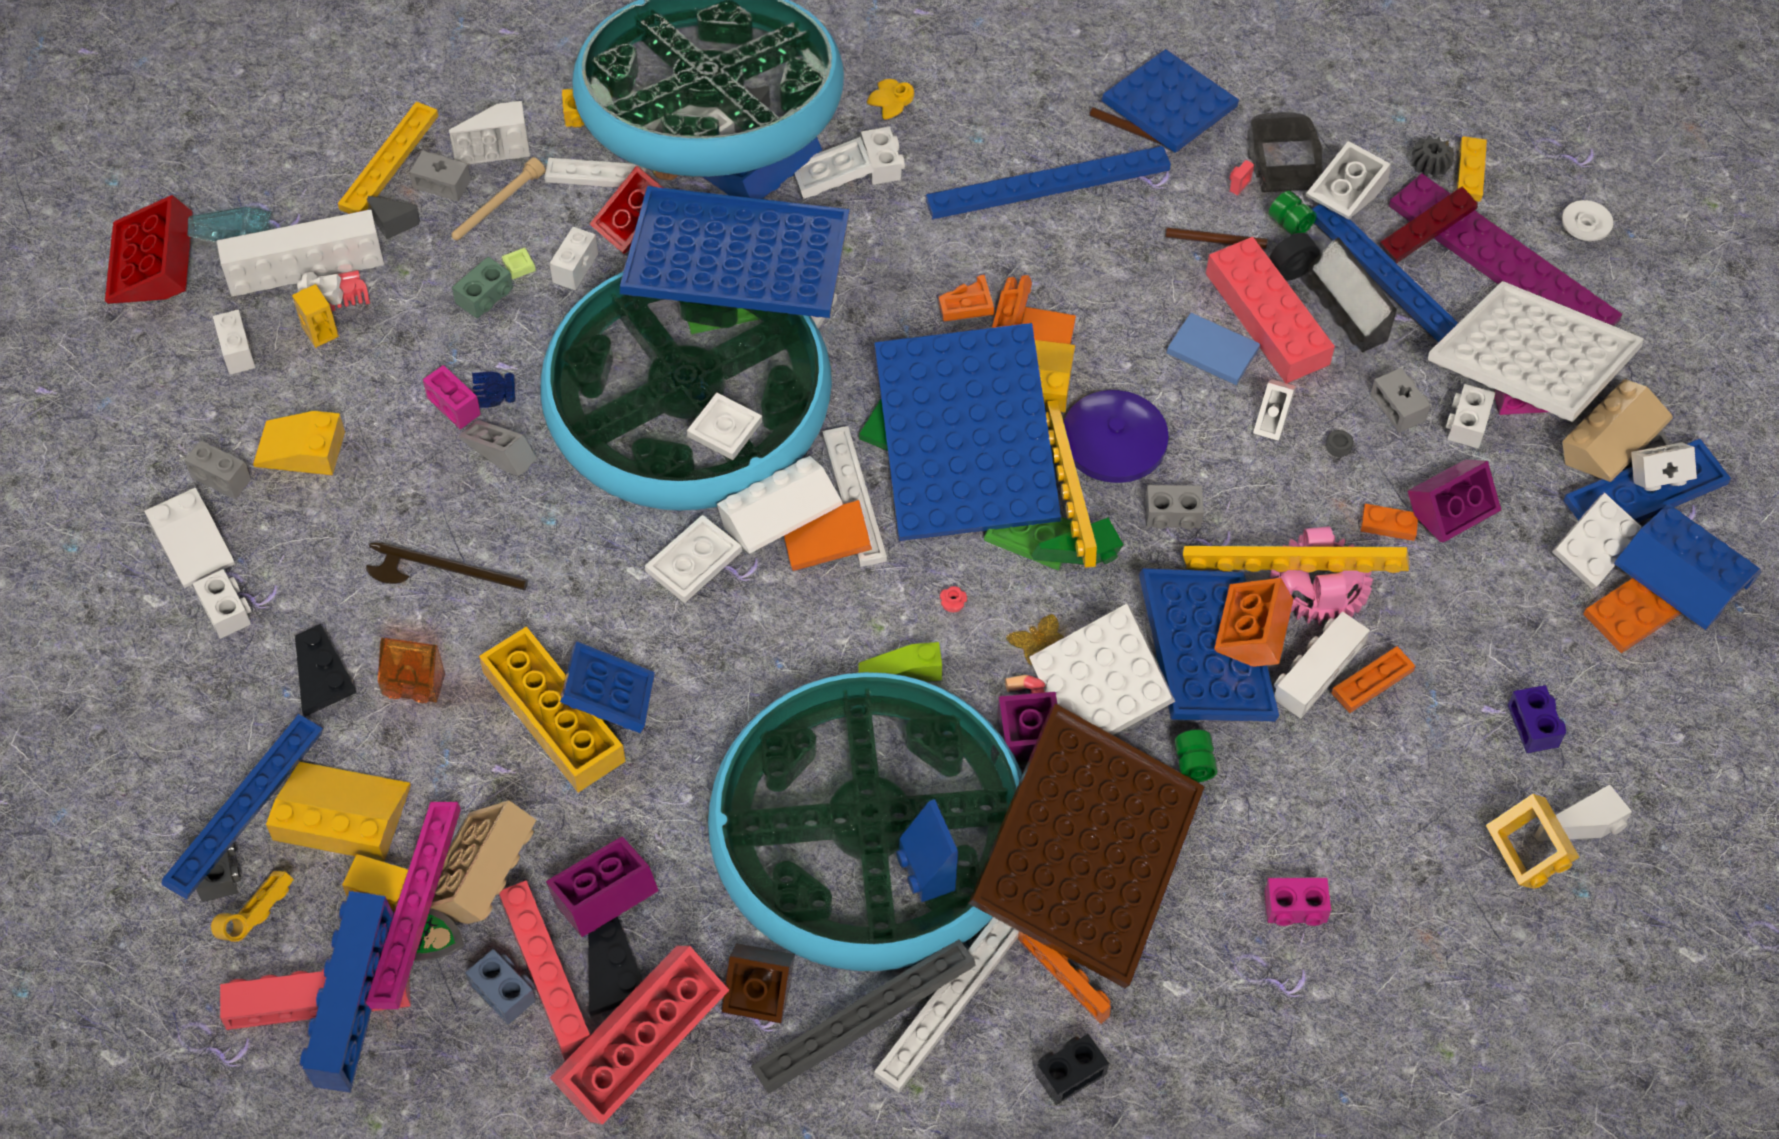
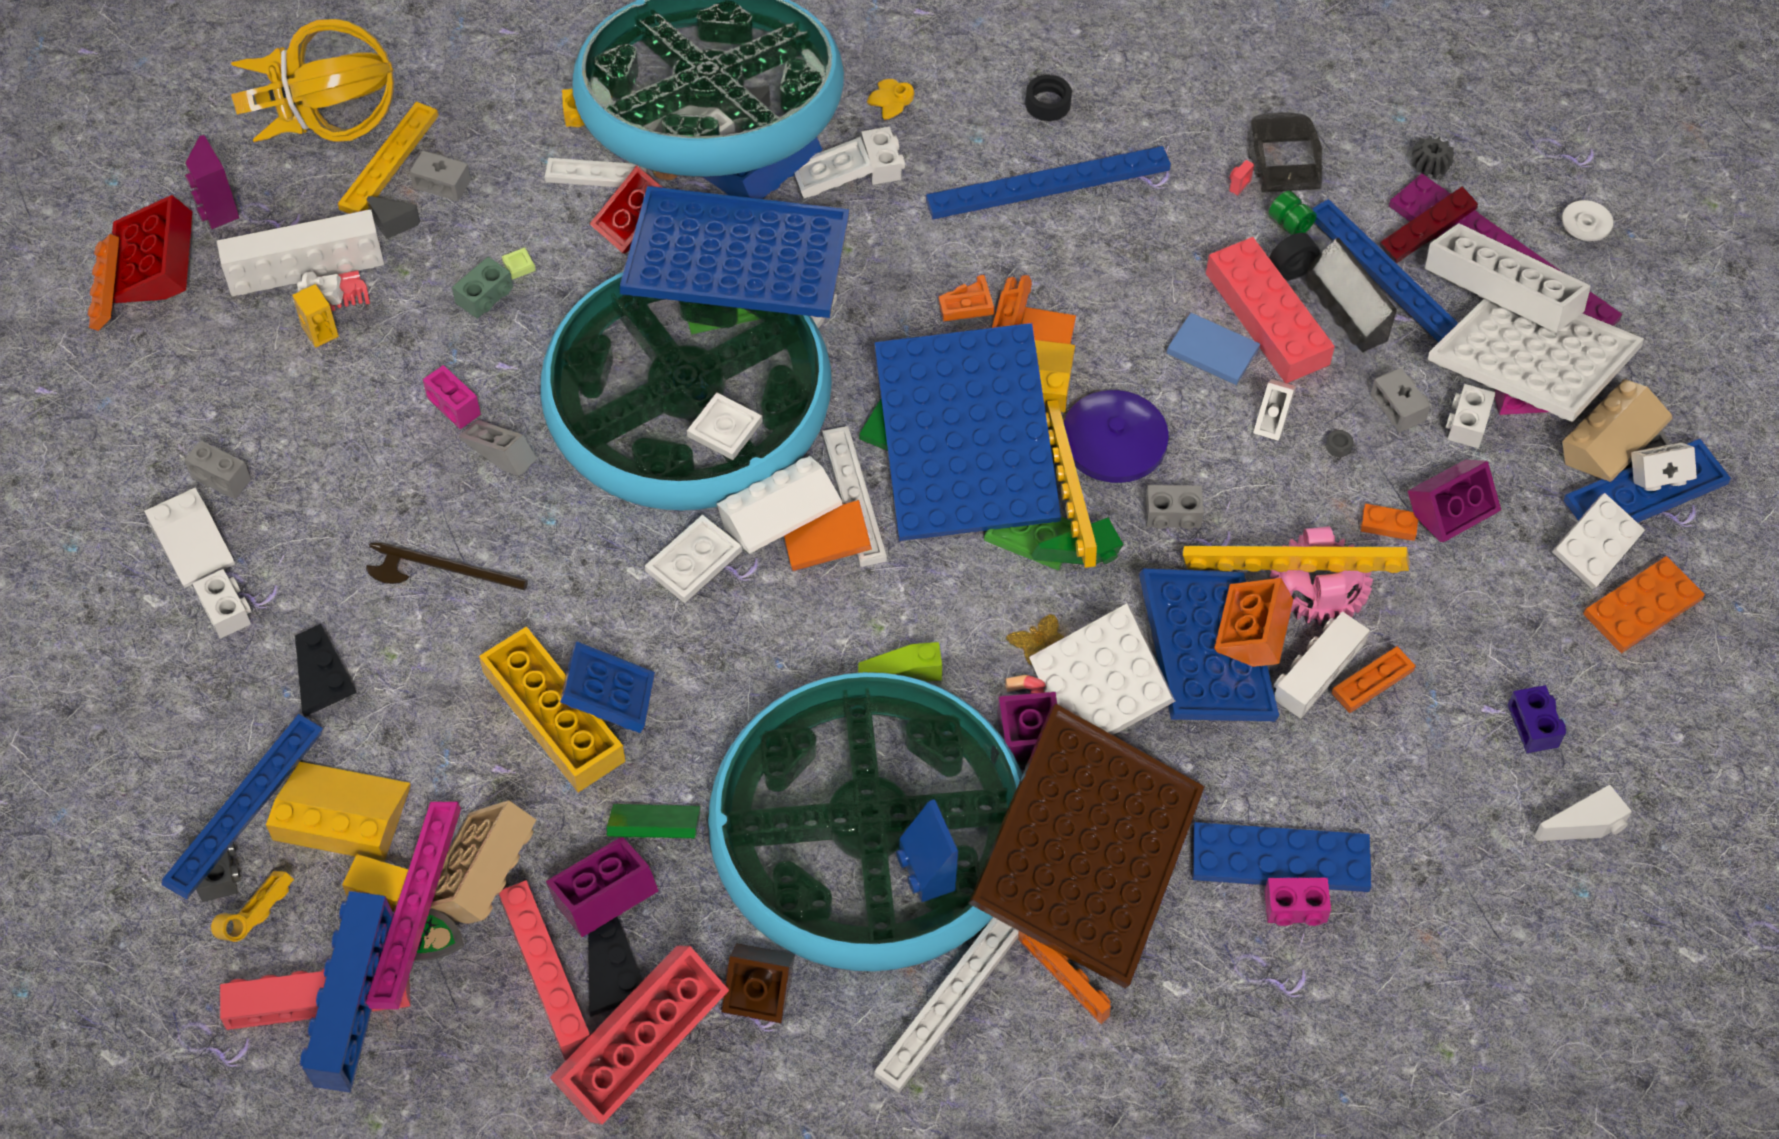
(104, 279): none -> orange plate
(210, 185): none -> magenta slope
(229, 223): clear light blue slope -> none
(234, 342): white brick -> none
(301, 443): yellow slope -> none
(317, 84): none -> yellow piece
(410, 670): clear orange slope -> none
(492, 135): white slope -> none
(495, 388): clear blue piece -> none
(495, 990): sand blue brick -> none
(533, 170): tan piece -> none
(574, 258): white brick -> none
(653, 821): none -> green tile
(863, 1016): dark grey plate -> none
(953, 605): coral plate -> none
(1045, 111): none -> black tyre
(1076, 1074): black brick -> none
(1120, 123): reddish brown bar -> none
(1170, 100): blue plate -> none
(1195, 755): green wheel -> none
(1210, 237): reddish brown bar -> none
(1260, 853): none -> blue plate
(1350, 181): white slope -> none
(1472, 166): yellow plate -> none
(1507, 277): none -> white brick
(1516, 818): yellow window -> none
(1687, 566): blue slope -> none

